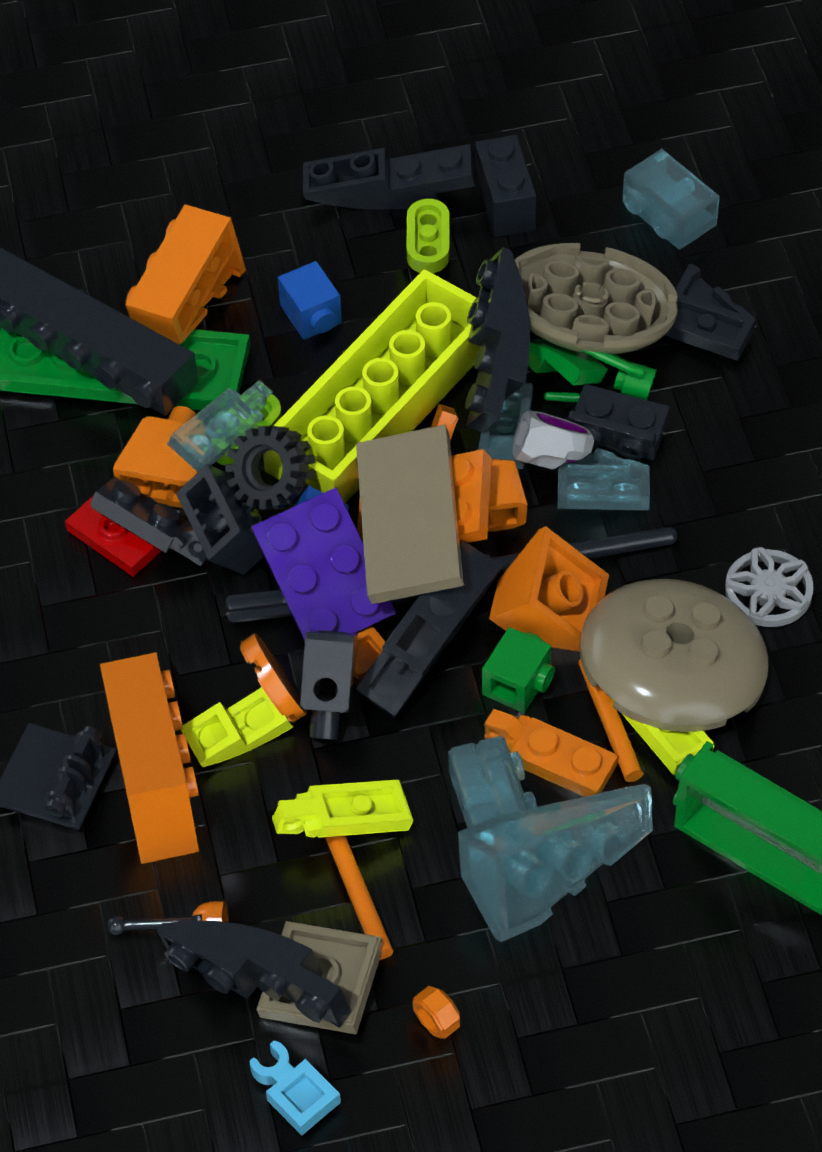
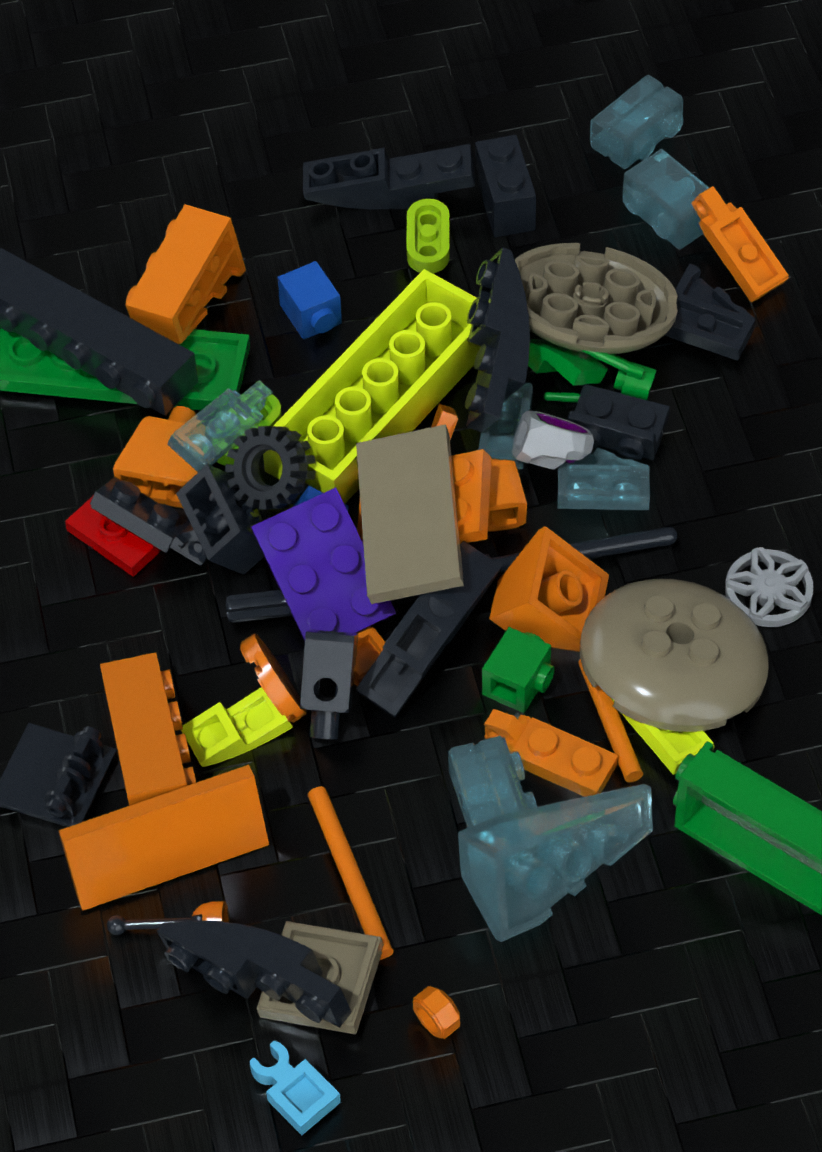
(164, 837): none -> orange tile
(345, 810): neon yellow hinge -> none
(637, 122): none -> clear light blue brick
(739, 245): none -> orange hinge

